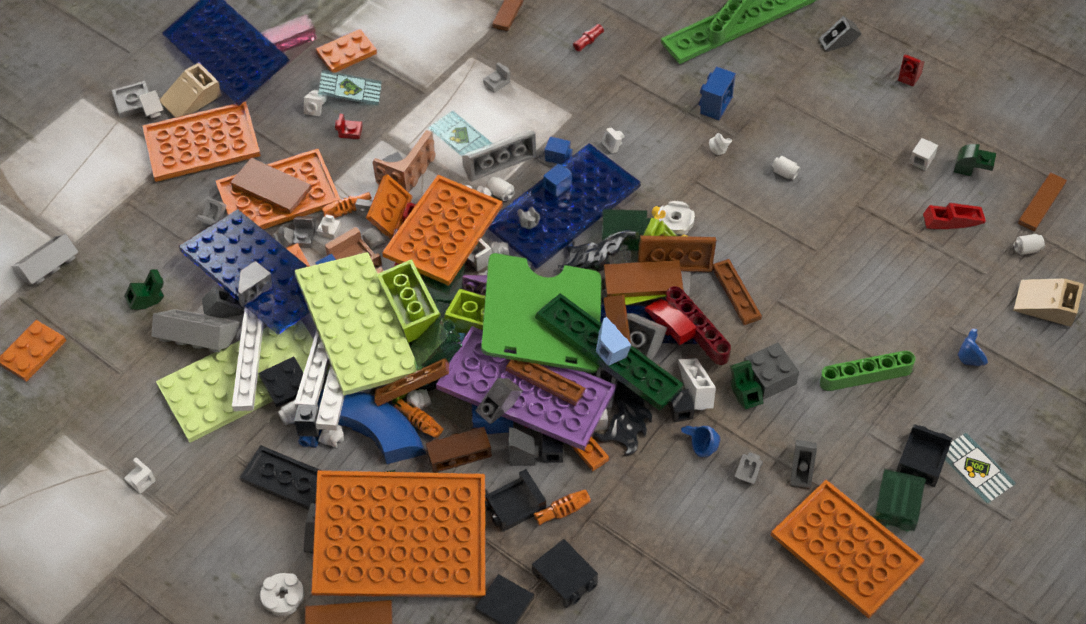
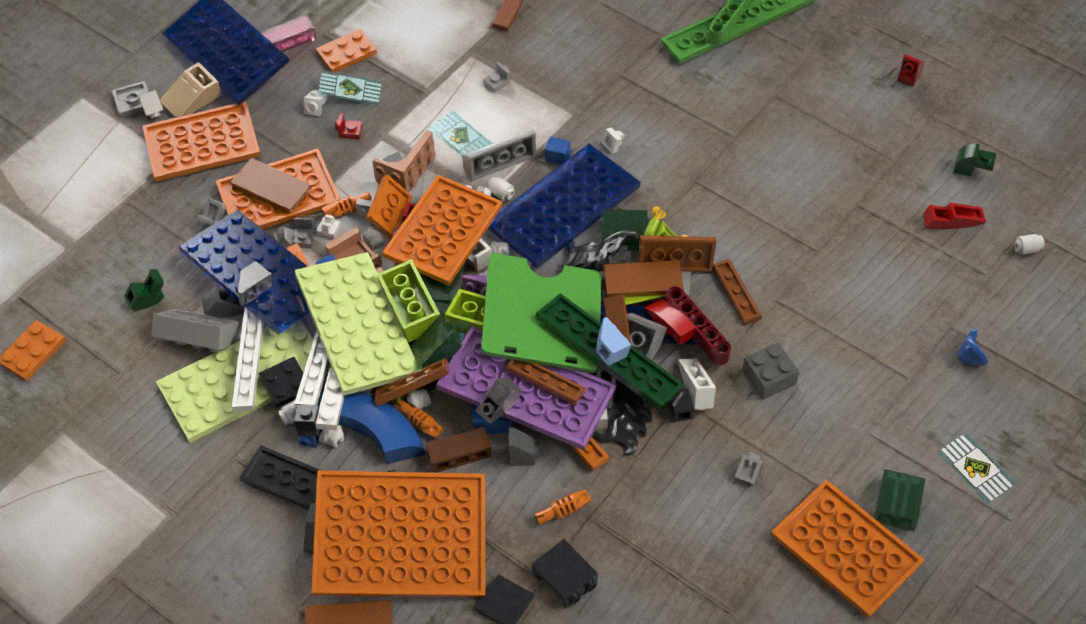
(45, 259): light grey slope -> none
(140, 477): white panel -> none
(278, 583): white plate -> none
(515, 502): black panel -> none
(528, 219): light grey arm -> none
(552, 450): black brick -> none
(557, 180): blue brick -> none
(588, 37): red pin -> none
(685, 217): white plate -> none
(704, 440): blue hat -> none
(717, 93): blue brick -> none
(718, 144): white arm -> none
(744, 386): dark green brick -> none
(785, 168): white brick -> none
(803, 463): dark grey slope -> none
(840, 34): dark grey slope -> none
(874, 365): bright green beam -> none
(923, 154): white brick -> none
(924, 454): black panel -> none
(1042, 202): dark orange tile -> none
(1049, 299): tan slope -> none

